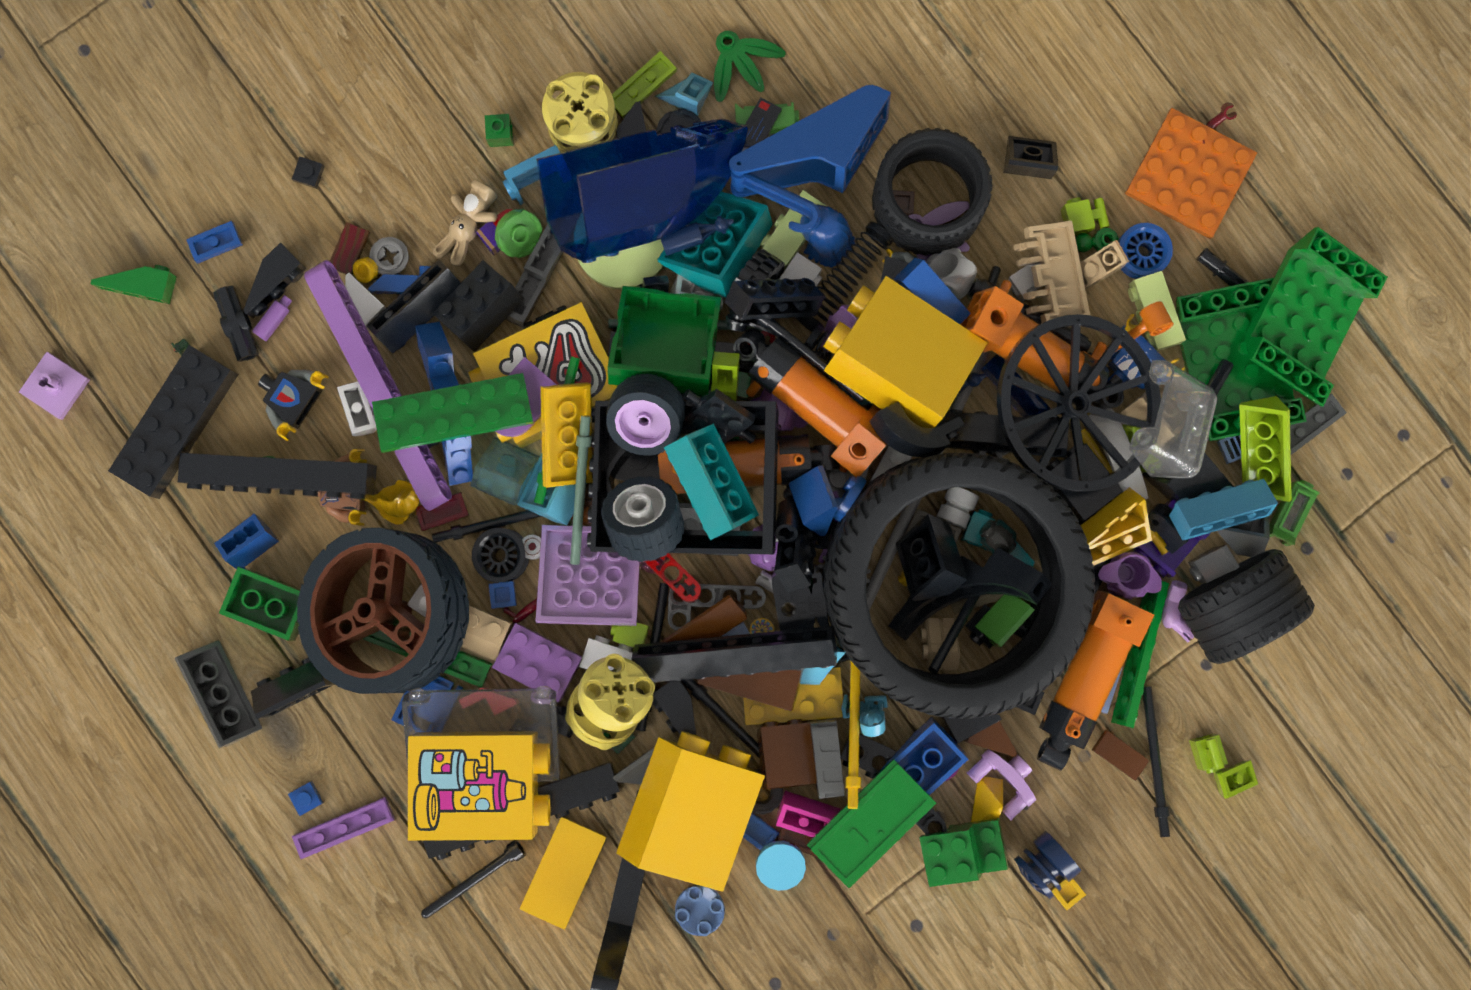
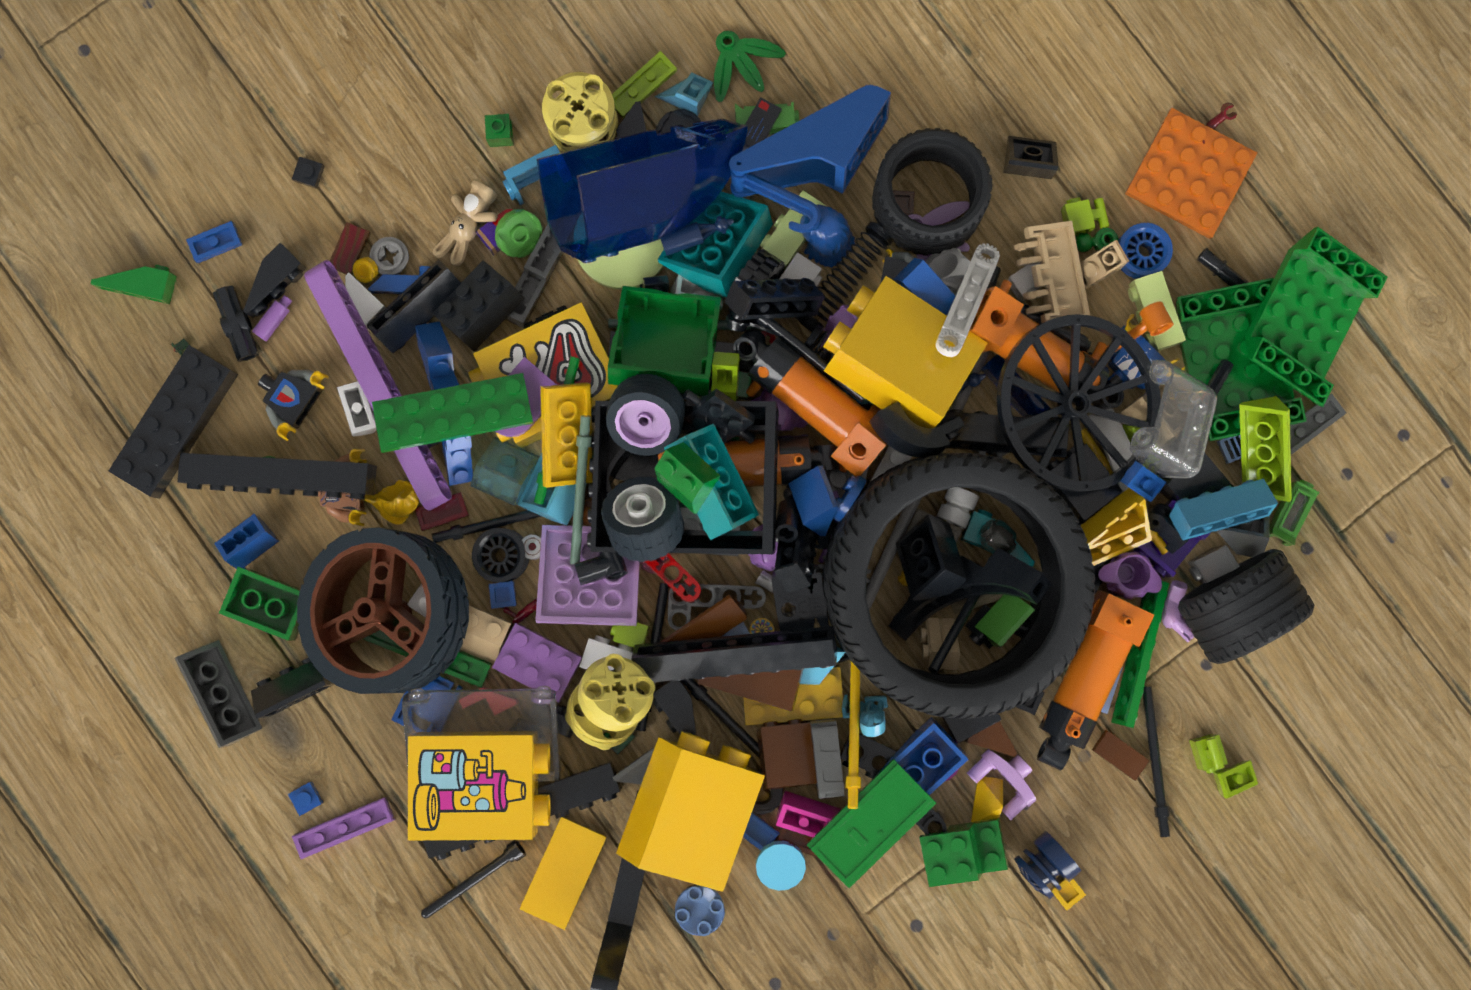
(54, 385): lavender tile -> none
(606, 565): none -> black piece
(686, 476): none -> green slope
(967, 300): none -> white plate
(1143, 481): none -> blue plate

